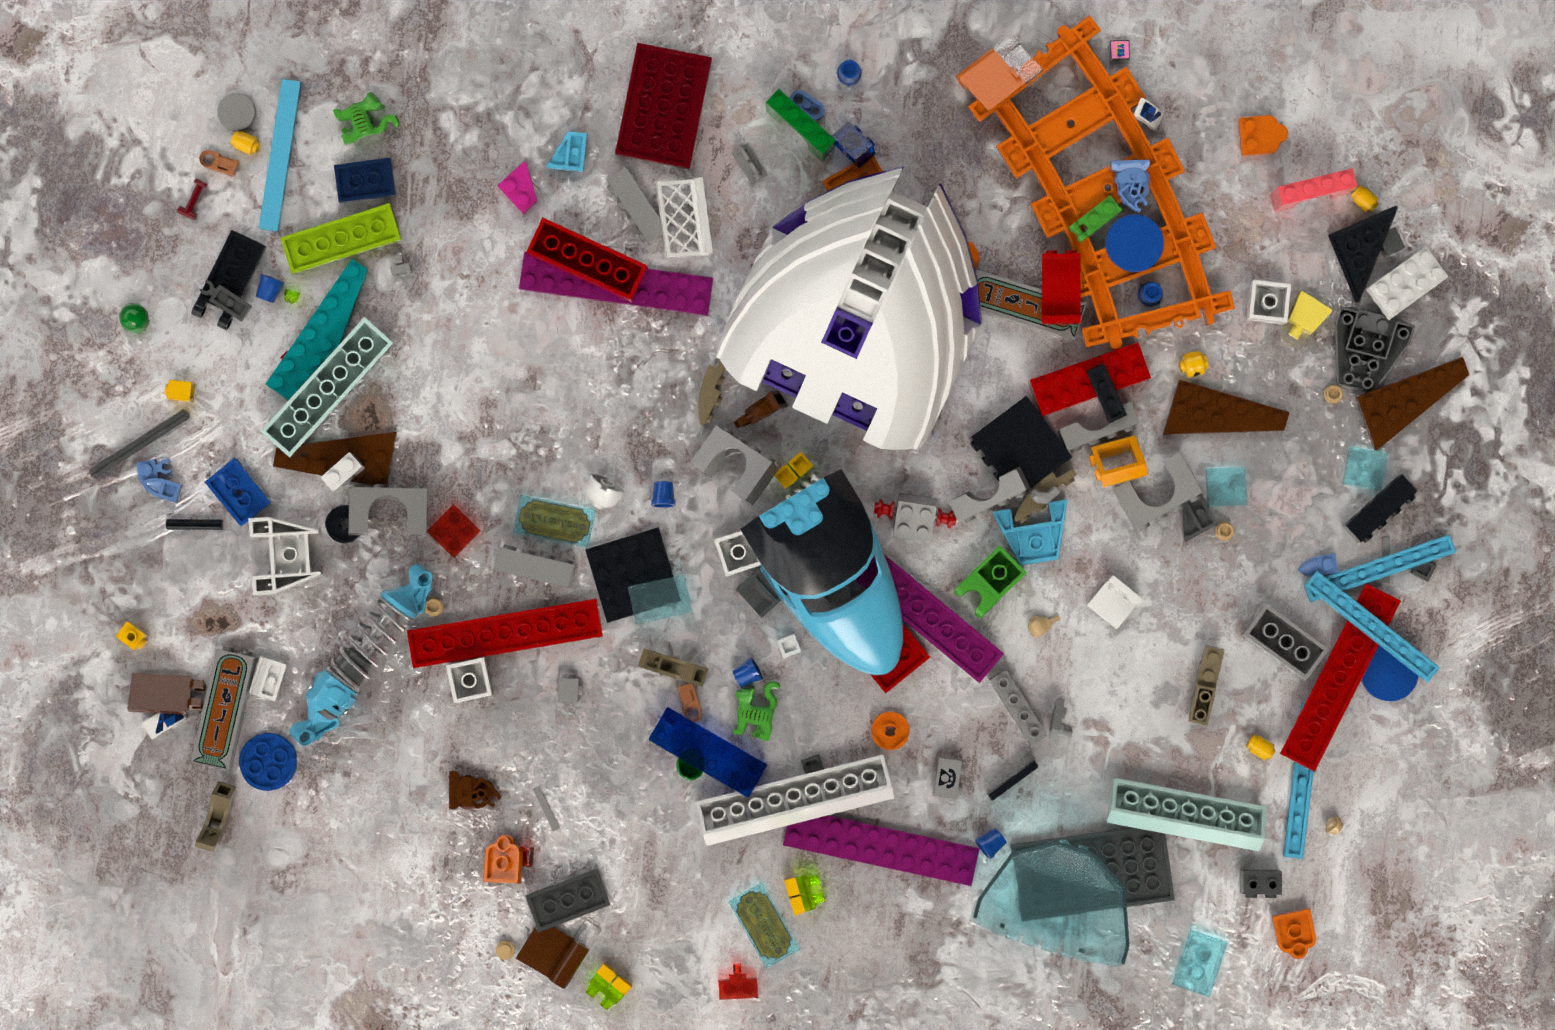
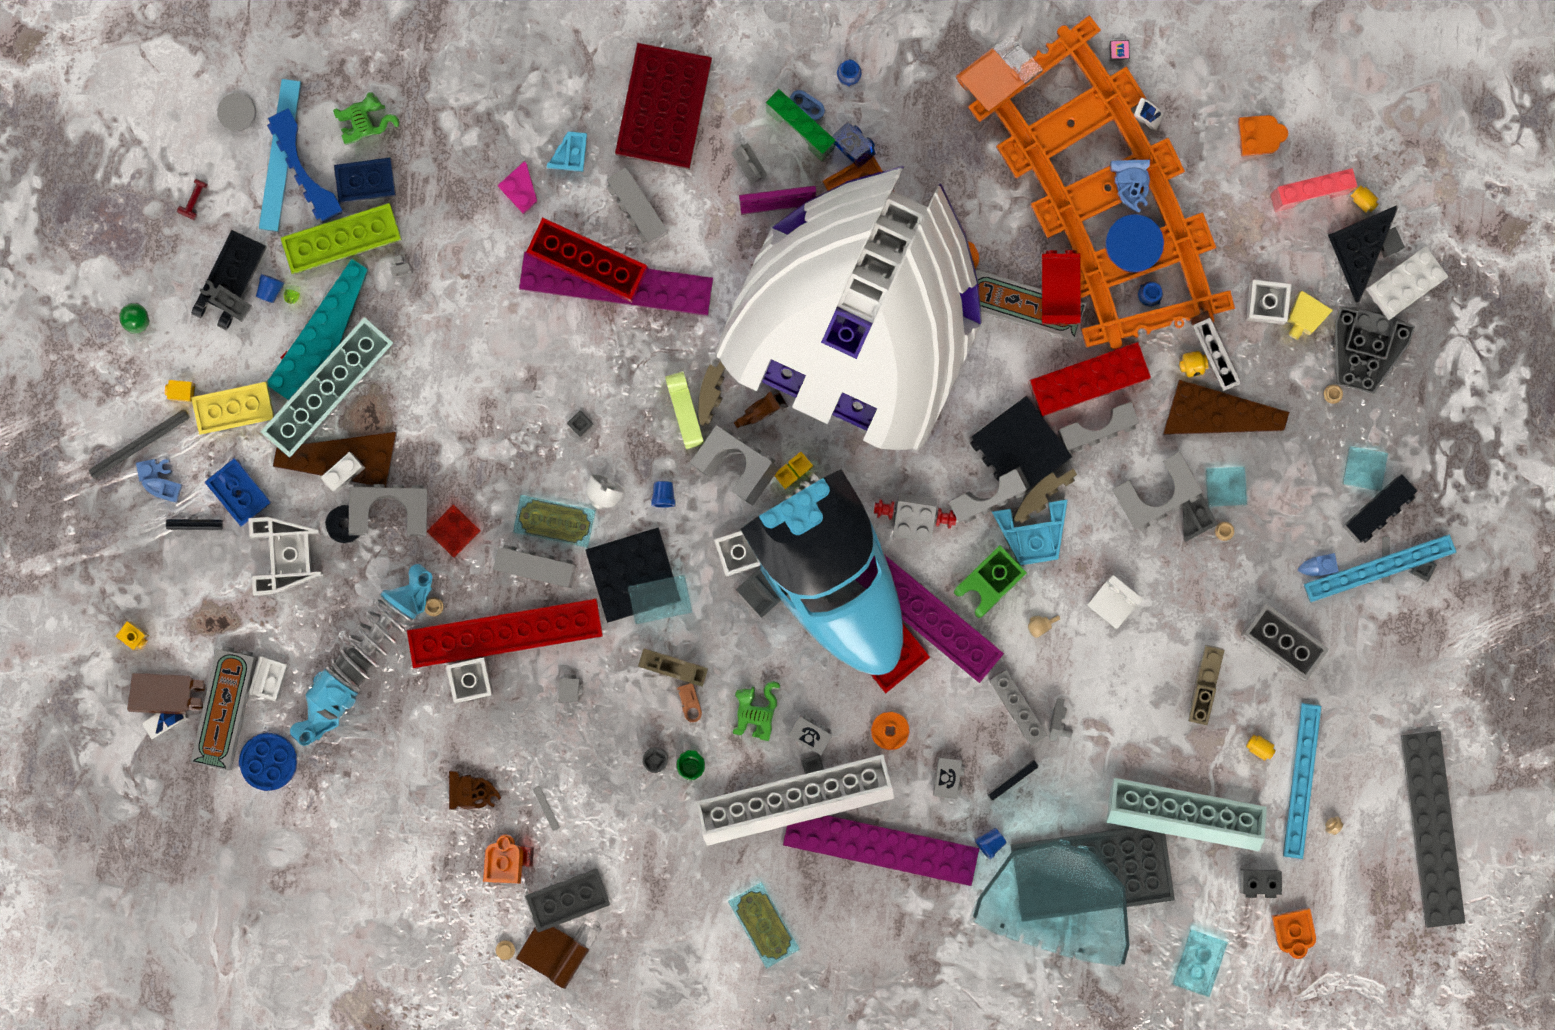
(218, 816): dark tan arch -> none
(220, 164): nougat piece -> none
(233, 408): none -> light yellow plate
(245, 142): yellow brick -> none
(286, 130): none -> blue arch
(580, 423): none -> dark grey tile
(614, 992): hips -> none
(655, 760): none -> dark grey wheel
(684, 410): none -> yellowish green beam
(699, 213): white fence -> none
(707, 752): clear blue bracket -> none
(738, 985): clear red hinge -> none
(747, 673): blue piece -> none
(775, 200): none -> magenta fence
(788, 646): white plate -> none
(802, 884): clear neon green hips -> none
(810, 735): none -> light grey brick
(1044, 497): light grey arm -> none
(1095, 218): bright green plate -> none
(1106, 393): black tile -> none
(1123, 473): light orange window -> none
(1215, 350): none -> brick
(1336, 684): red plate -> none
(1372, 626): medium azure tile -> none
(1388, 677): blue tile -> none
(1401, 402): reddish brown wing -> none
(1433, 829): none -> dark grey plate

